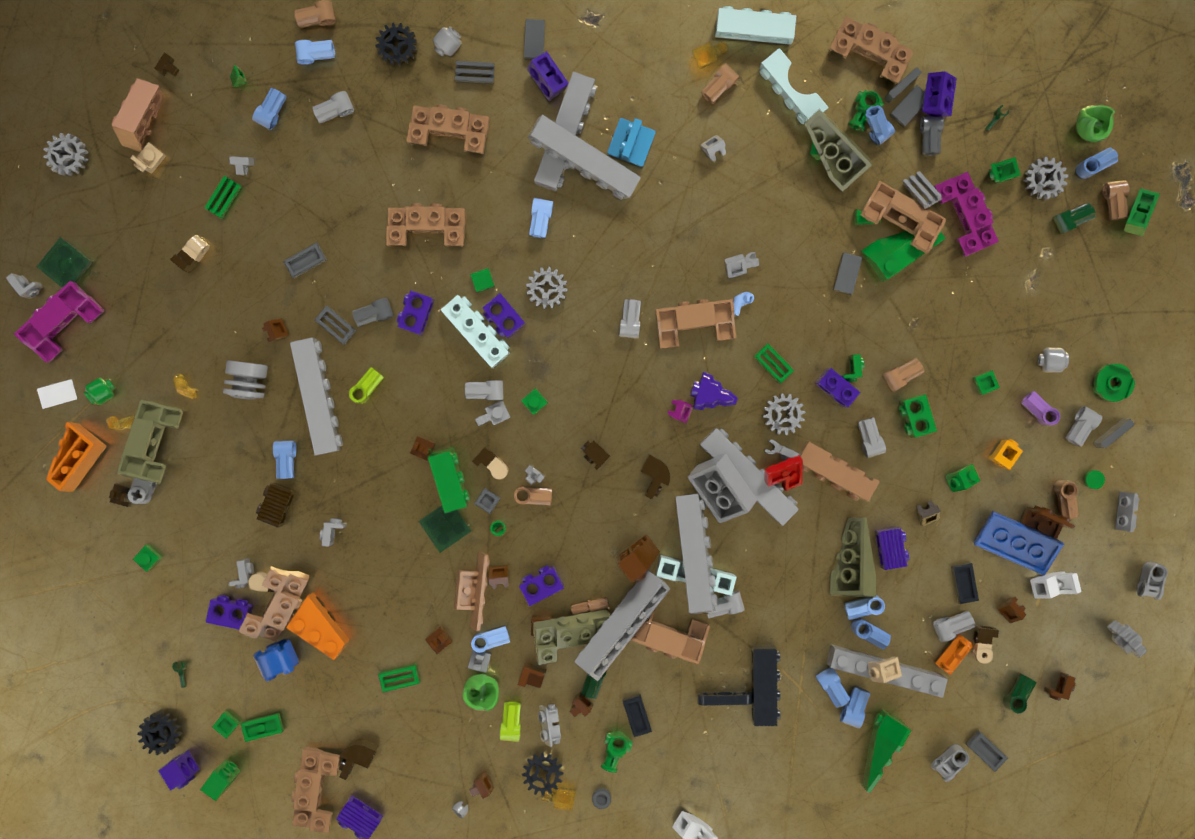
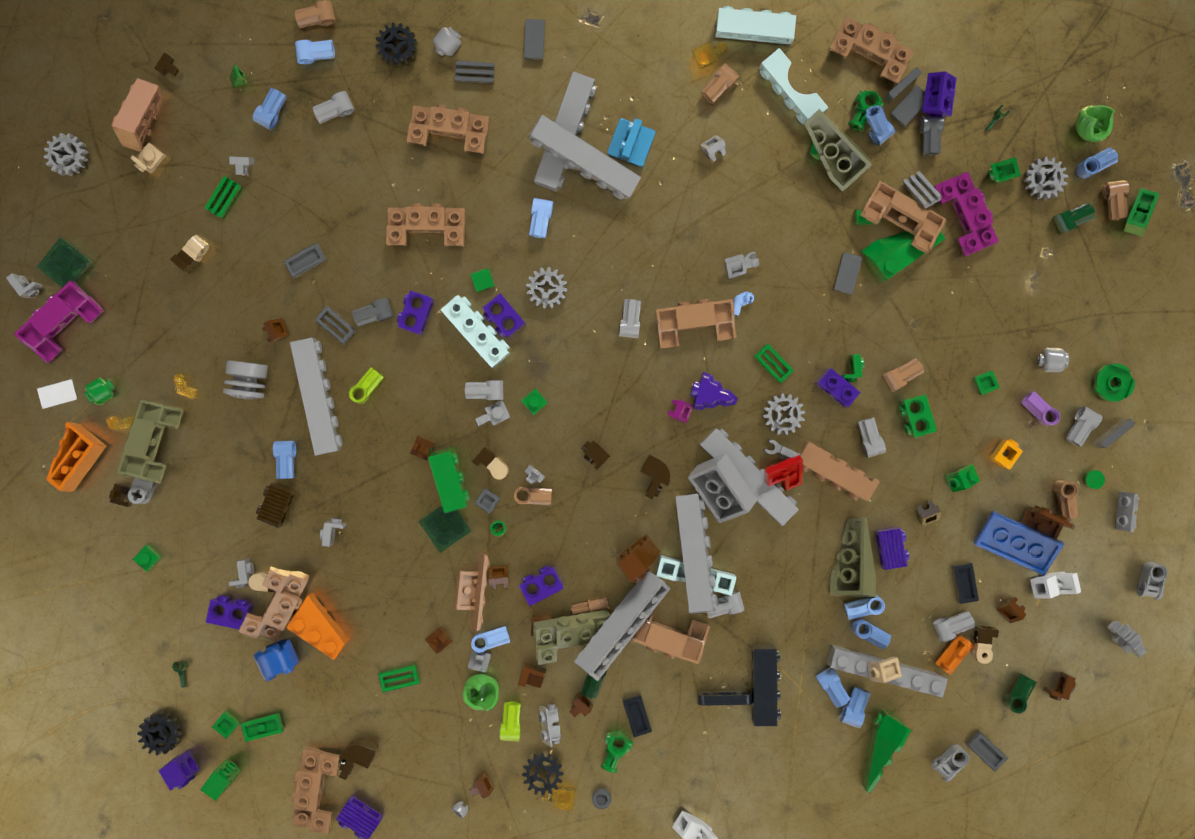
(547, 76): dark purple brick -> none

